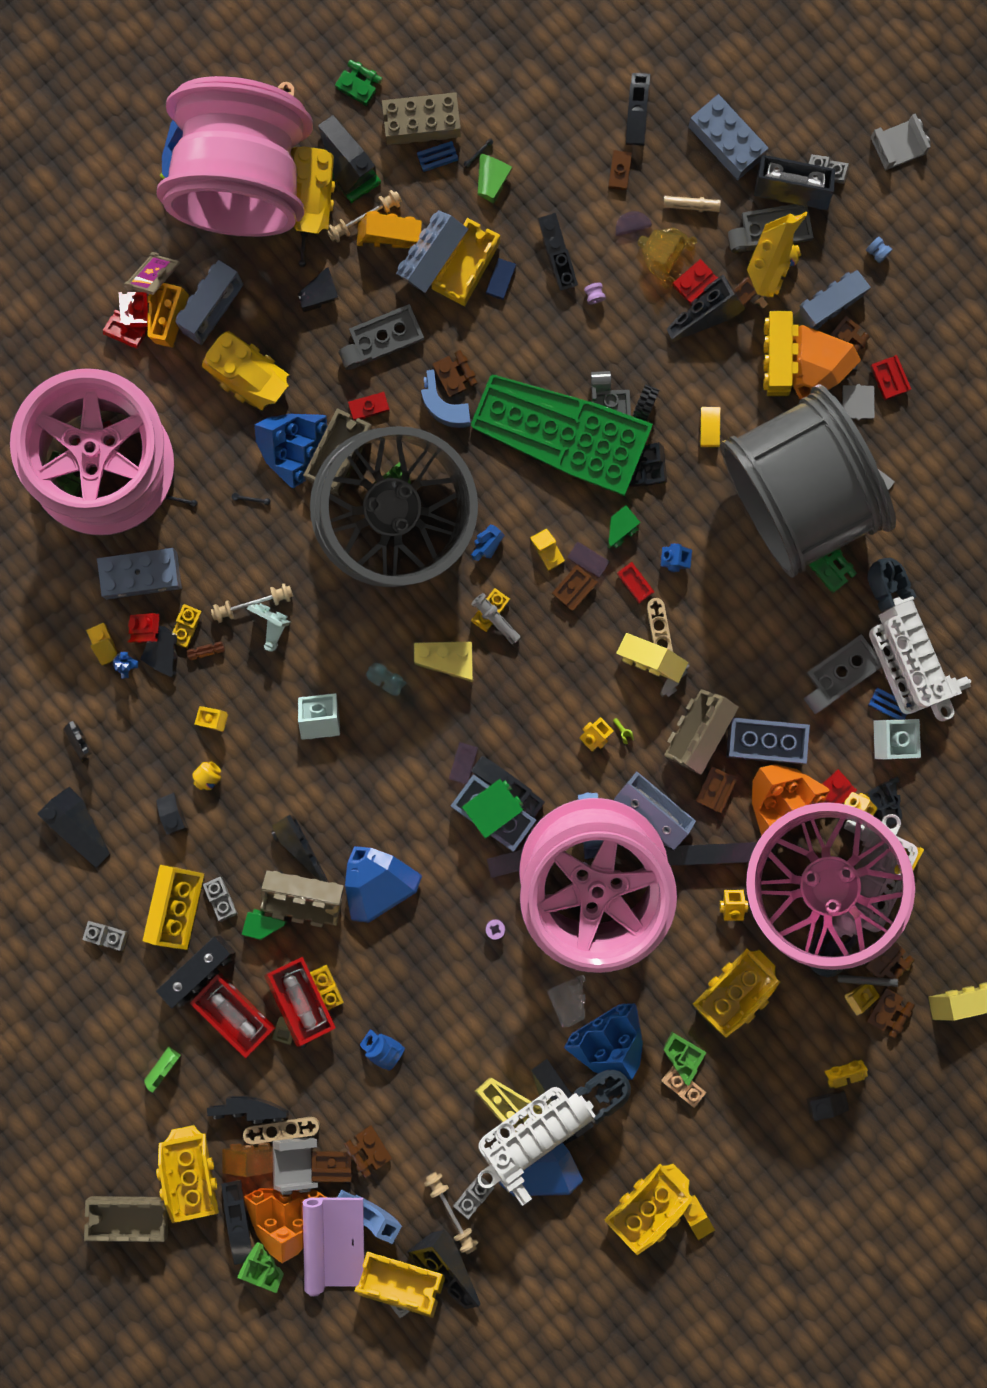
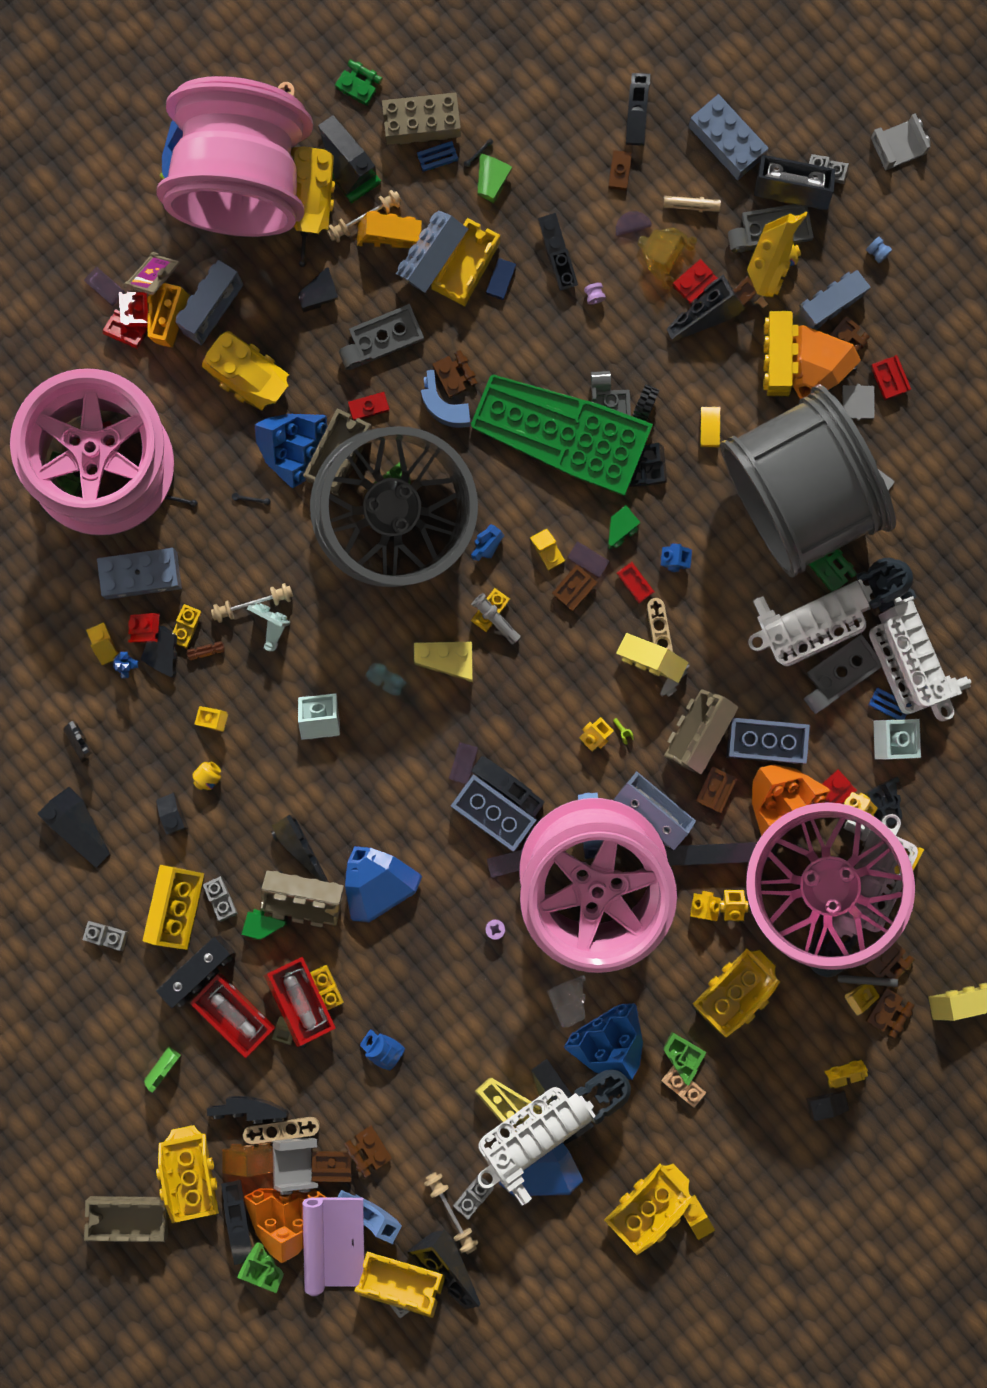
(104, 286): none -> clear purple tile
(493, 808): green brick -> none
(705, 906): none -> yellow brick
(828, 613): none -> white piece

